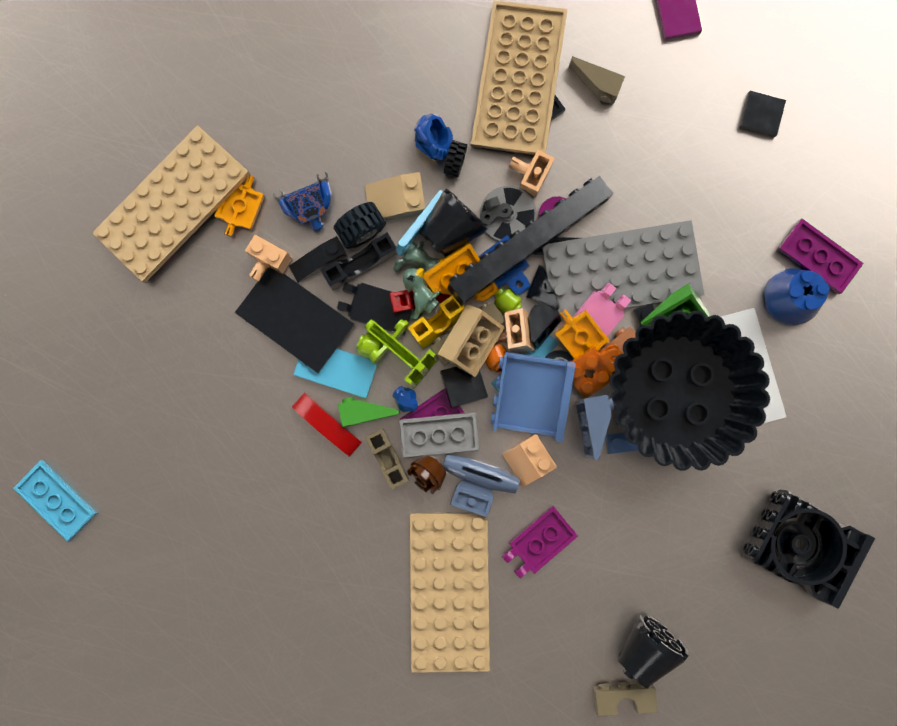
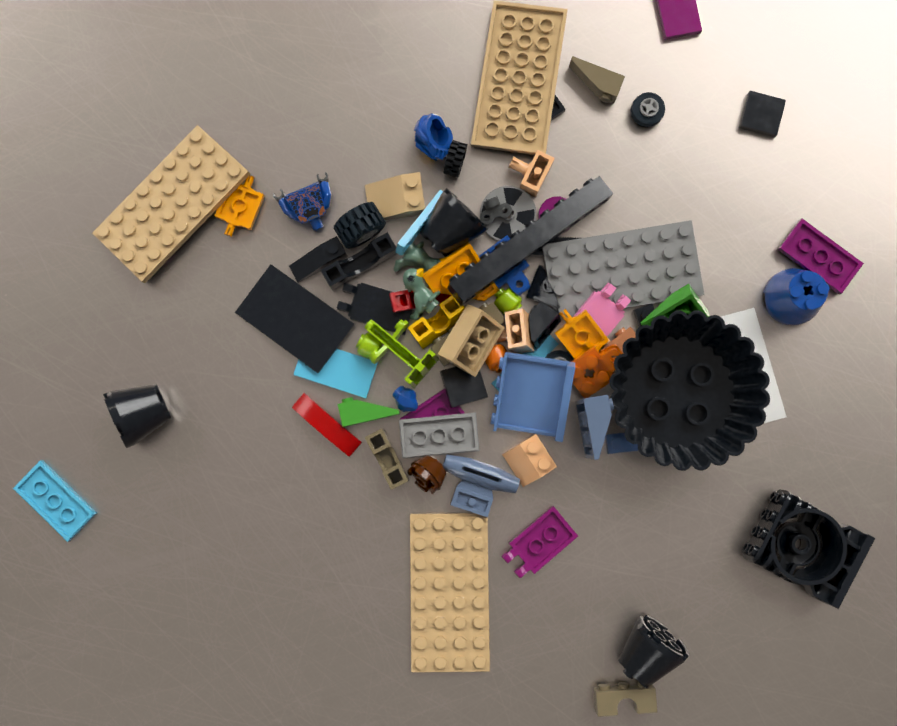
(136, 412): none -> black cone
(266, 256): light nougat brick -> none
(654, 109): none -> black wheel

